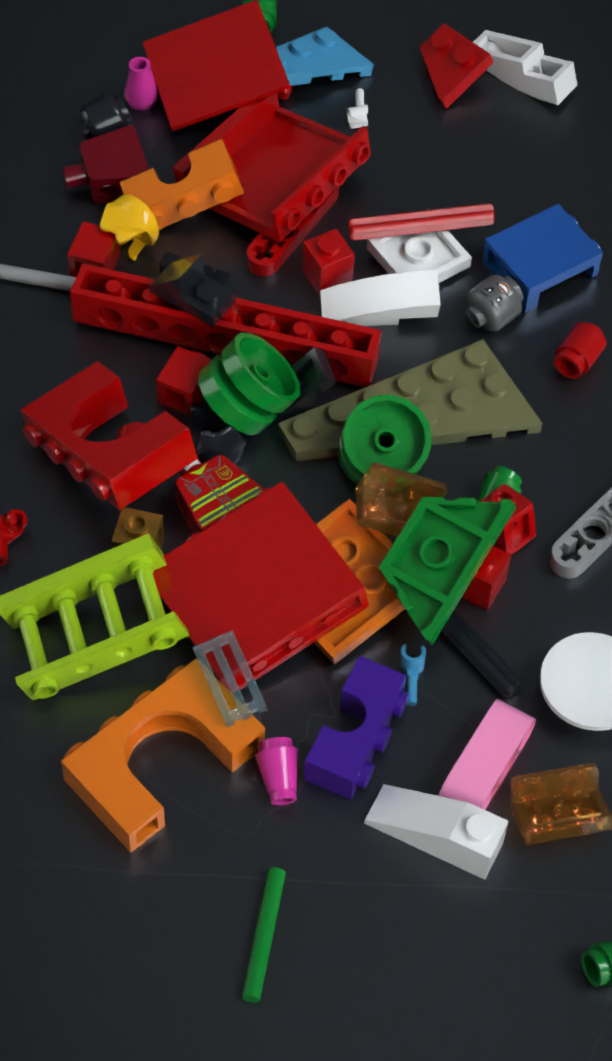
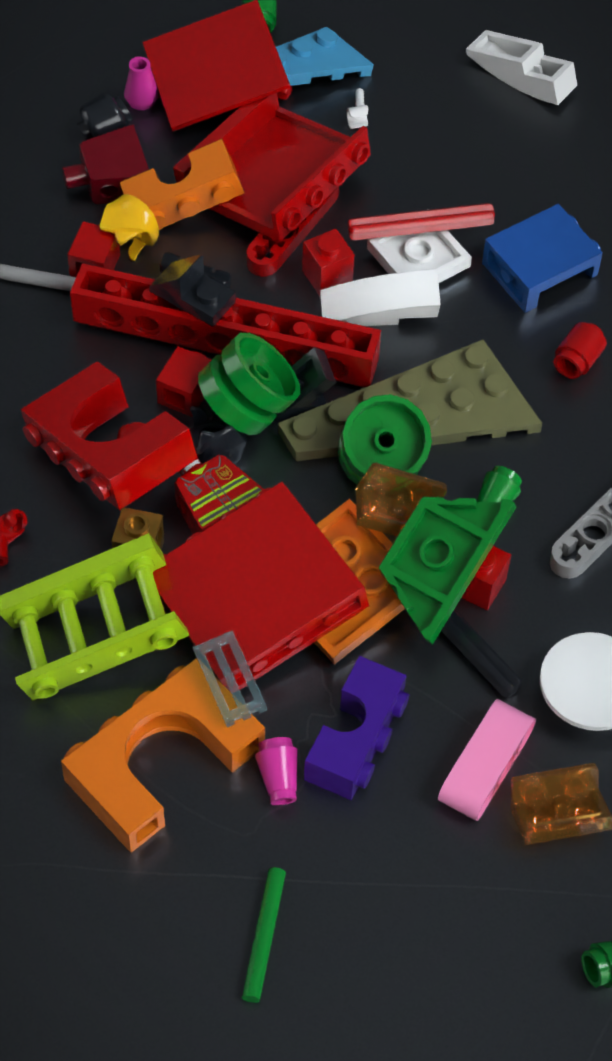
(412, 668): dark azure hand -> none
(440, 827): white slope -> none
(453, 63): red wing -> none
(494, 302): dark grey head -> none
(521, 525): red bracket -> none

